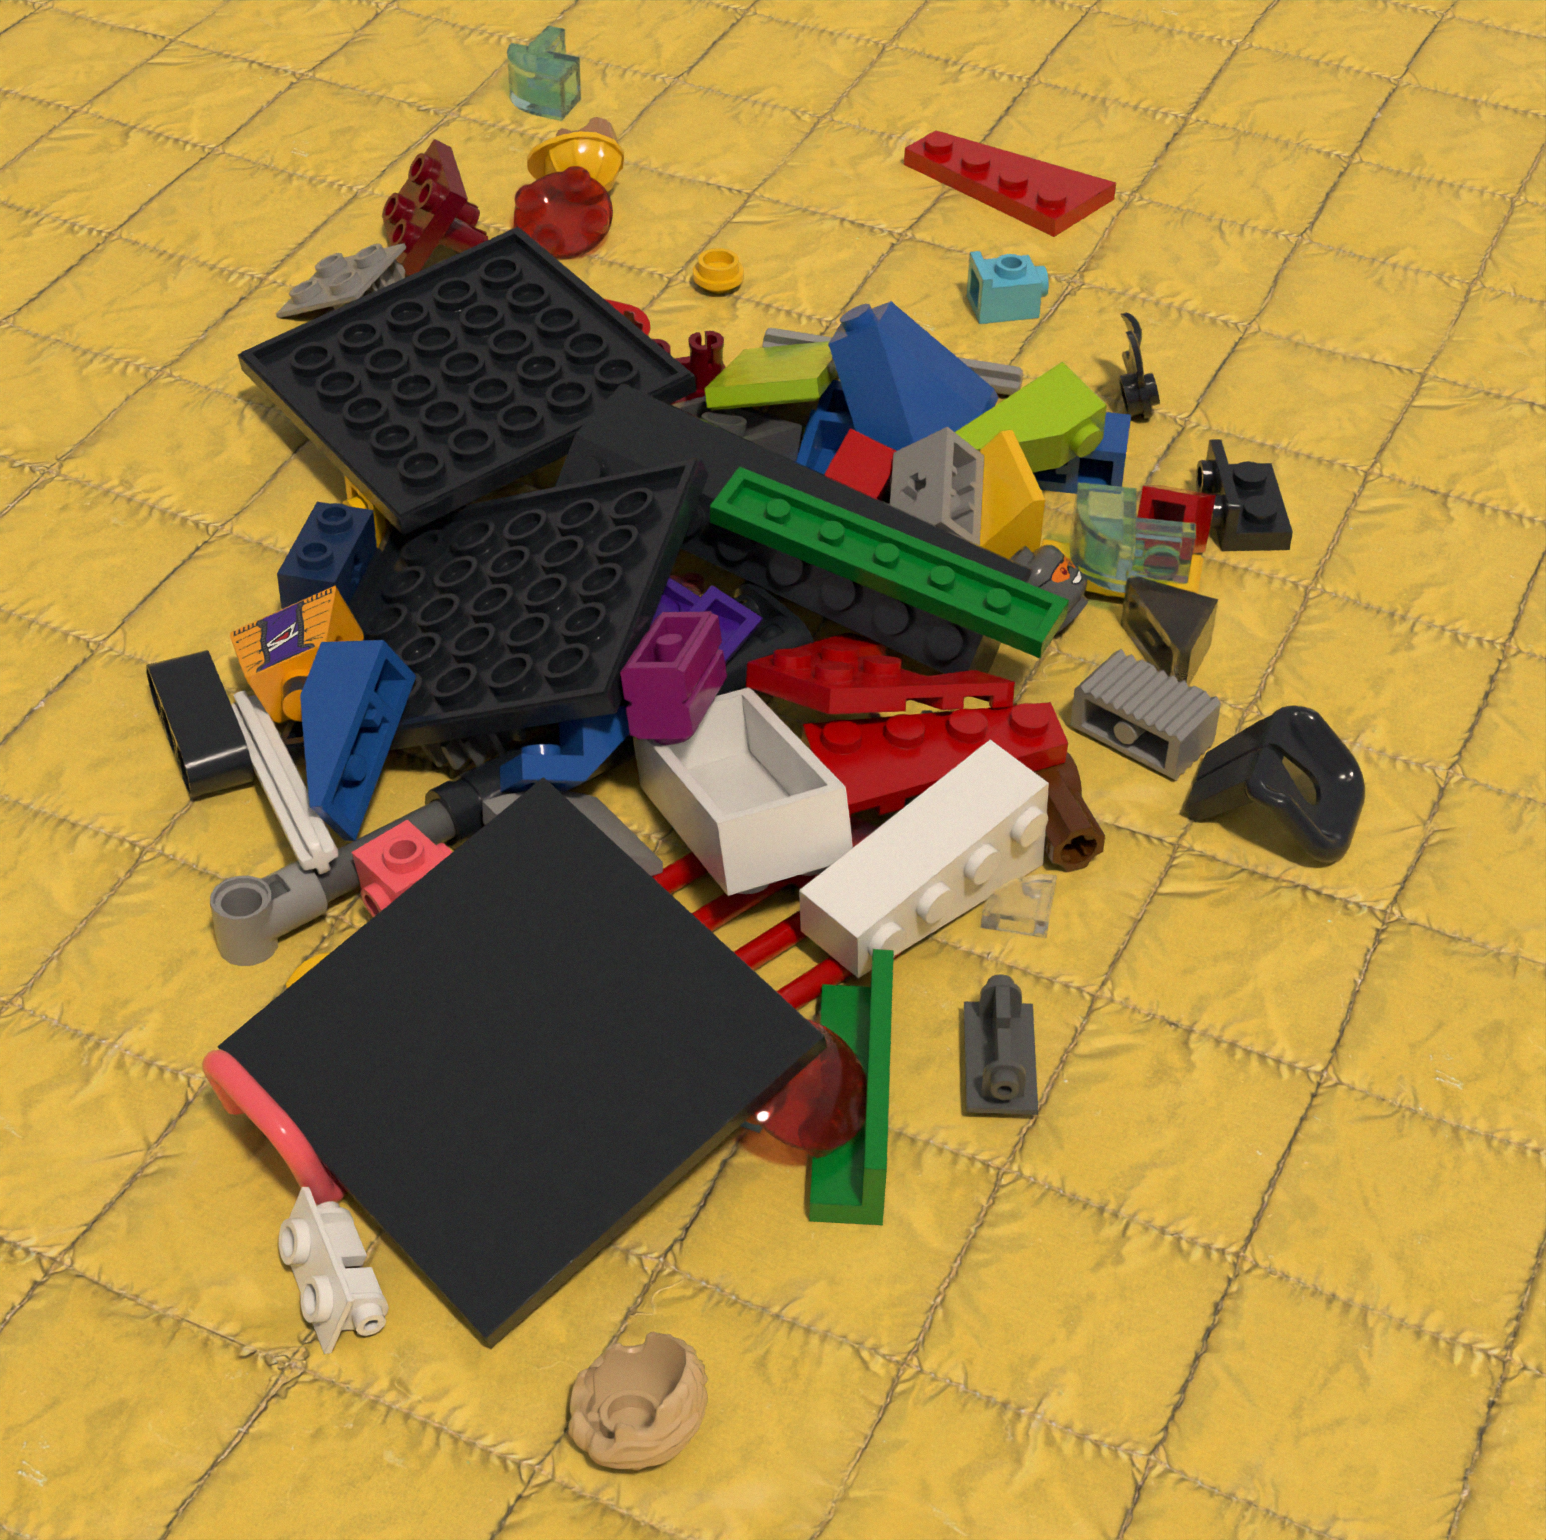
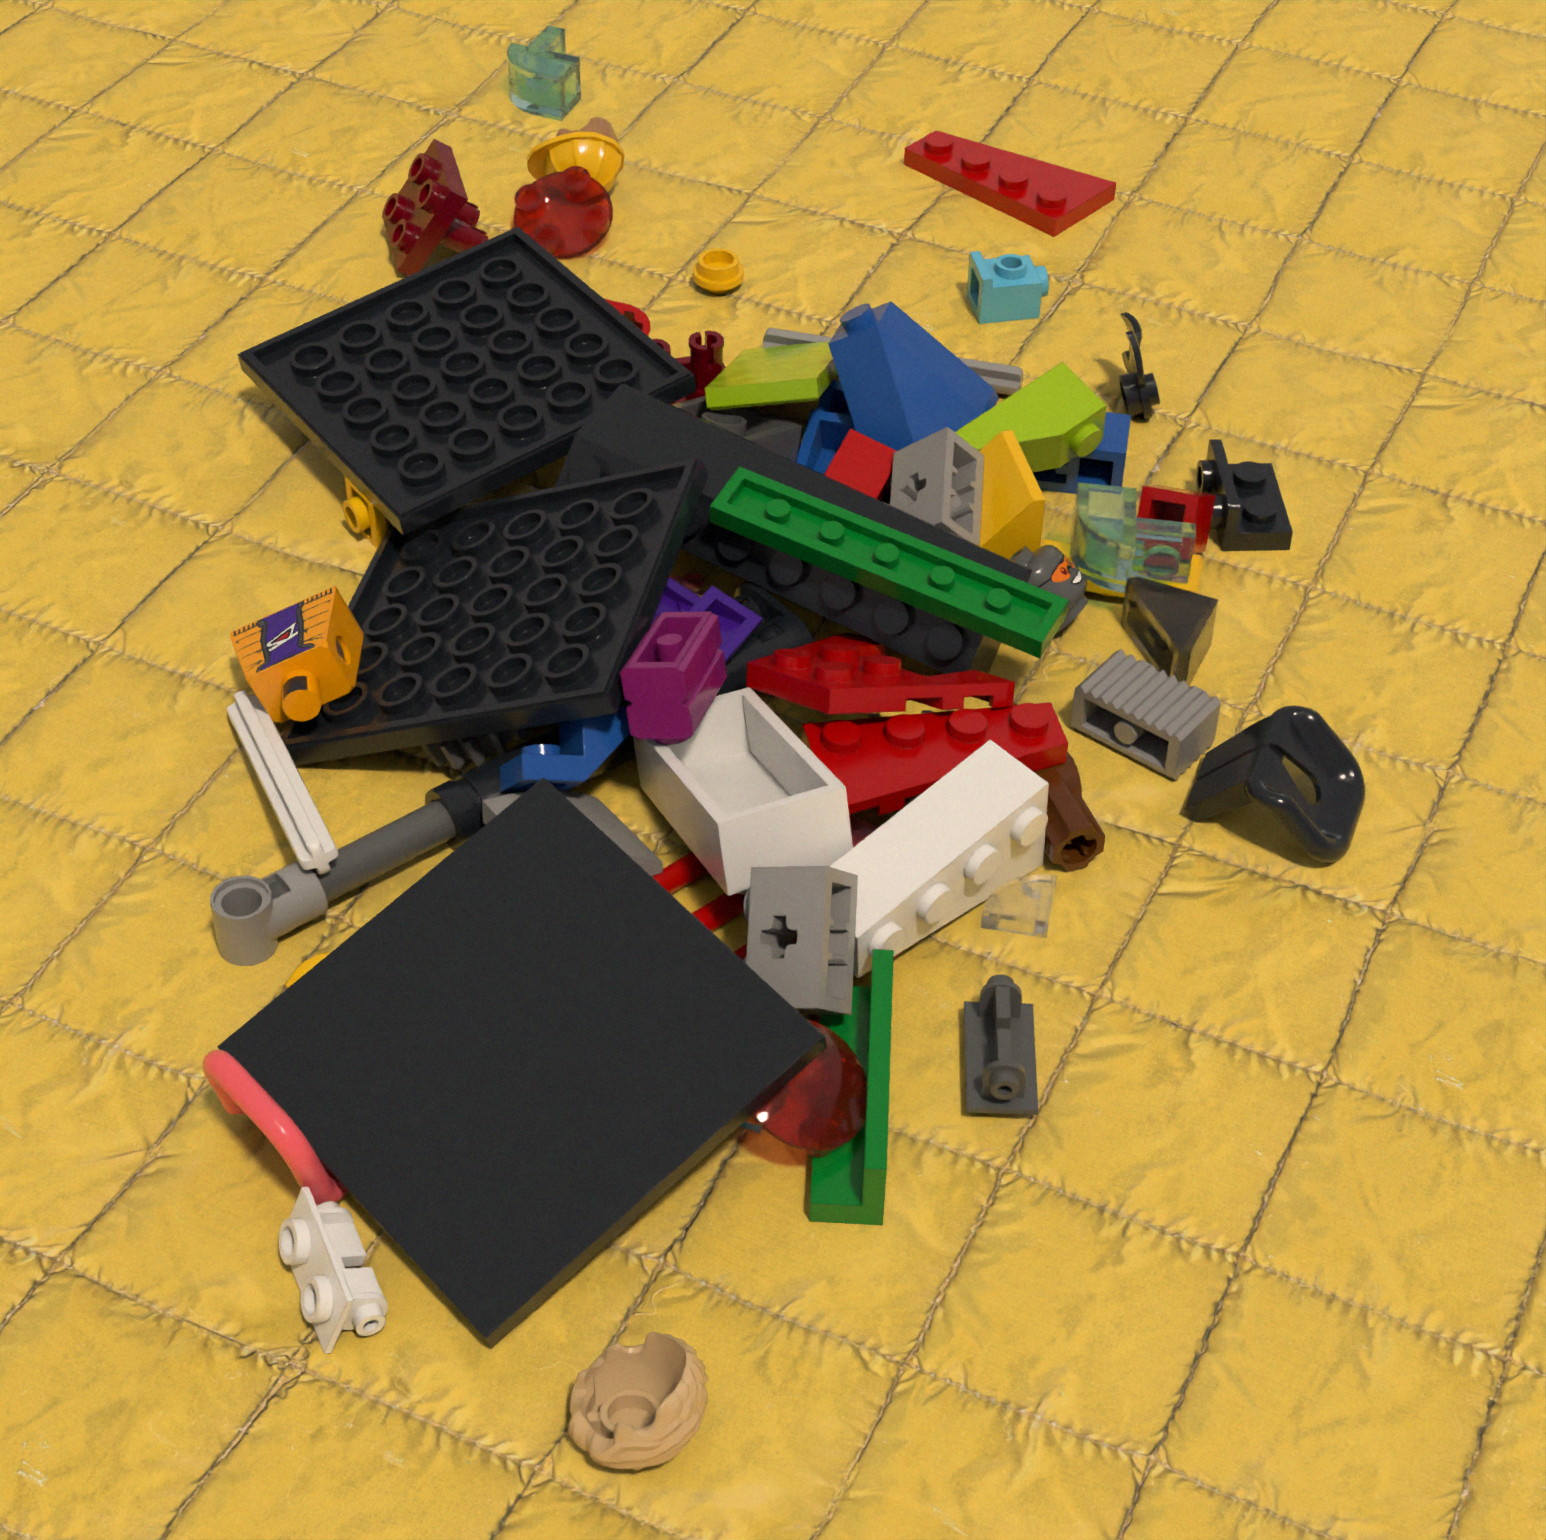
(199, 723): black beam -> none
(328, 552): dark blue brick -> none
(346, 279): light grey hinge -> none
(348, 726): blue slope -> none
(394, 864): coral brick -> none
(820, 912): none -> light grey brick

